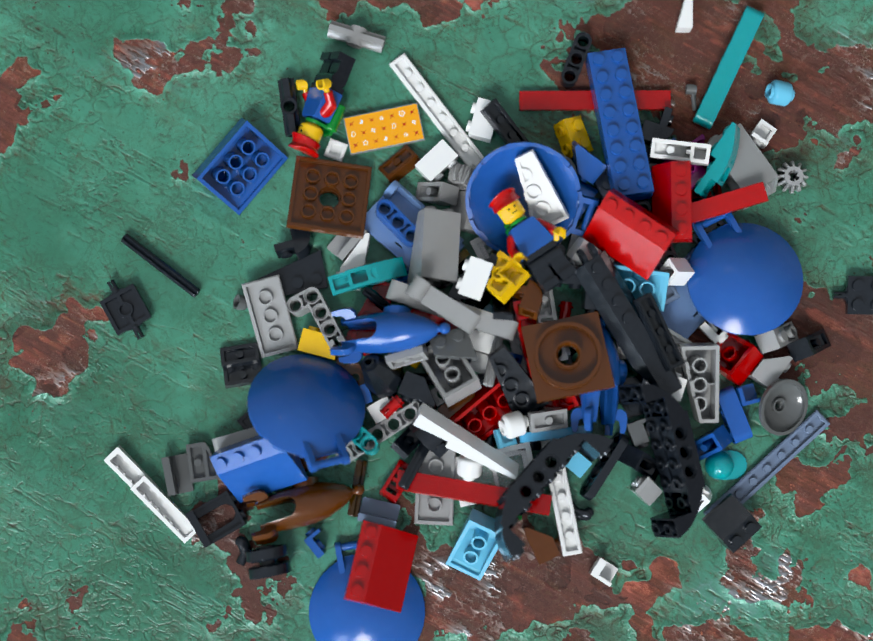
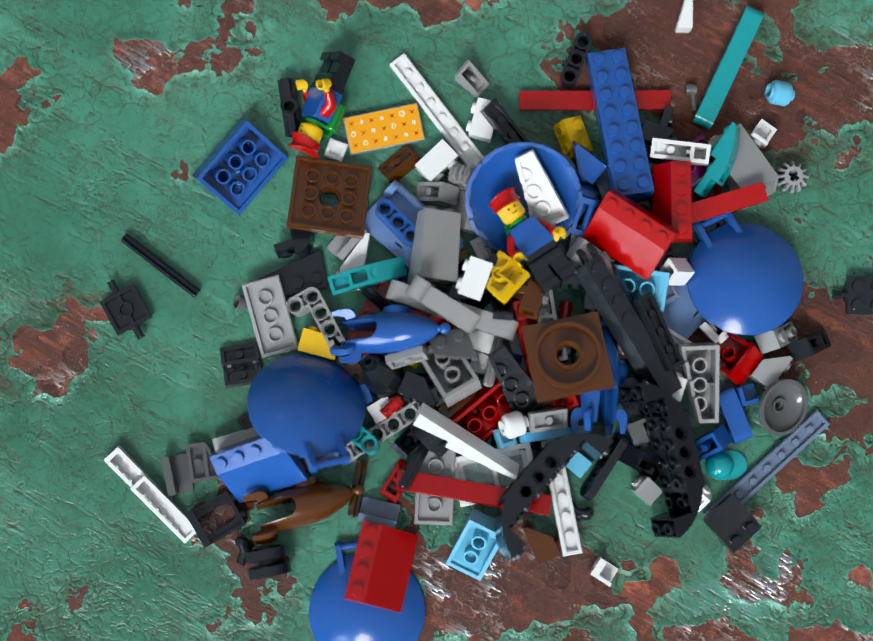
(315, 545): blue bracket -> none
(356, 36): light grey piece -> none
(468, 468): white head -> none
(471, 79): none -> light grey slope

